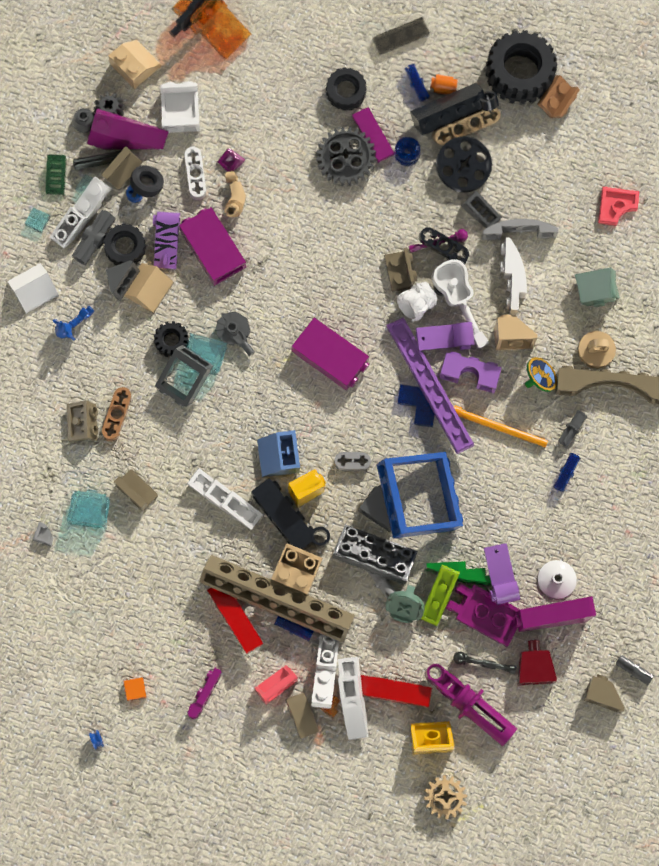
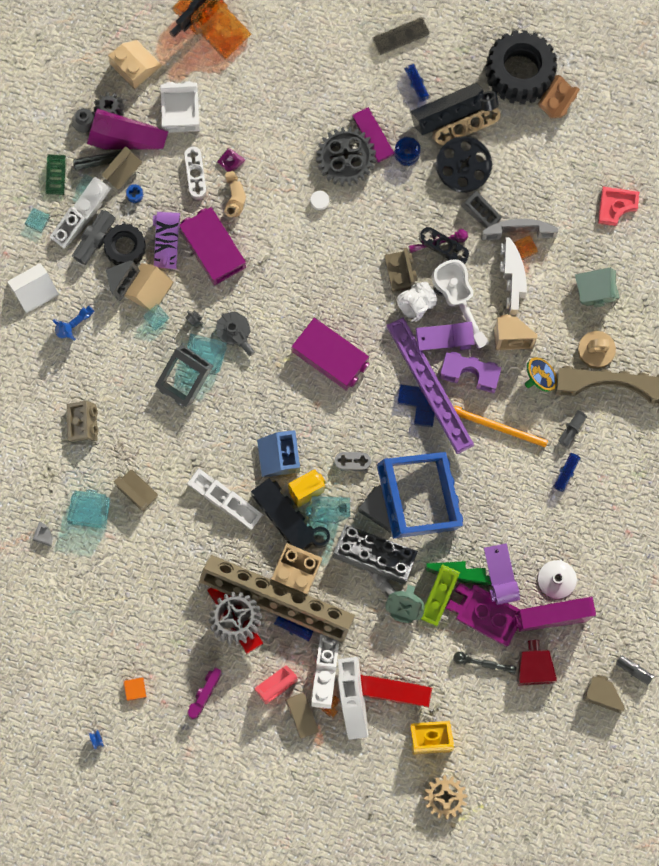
(116, 399): medium nougat beam -> none
(153, 174): black tyre -> none
(156, 317): none -> clear light blue tile
(166, 329): black tyre -> none
(194, 318): none -> dark grey plate
(228, 621): none -> light grey gear
(319, 200): none -> white tile
(328, 509): none -> clear light blue torso
(352, 76): black tyre -> none
(443, 84): orange brick -> none
(464, 698): magenta piece -> none
(526, 247): none -> clear orange tile

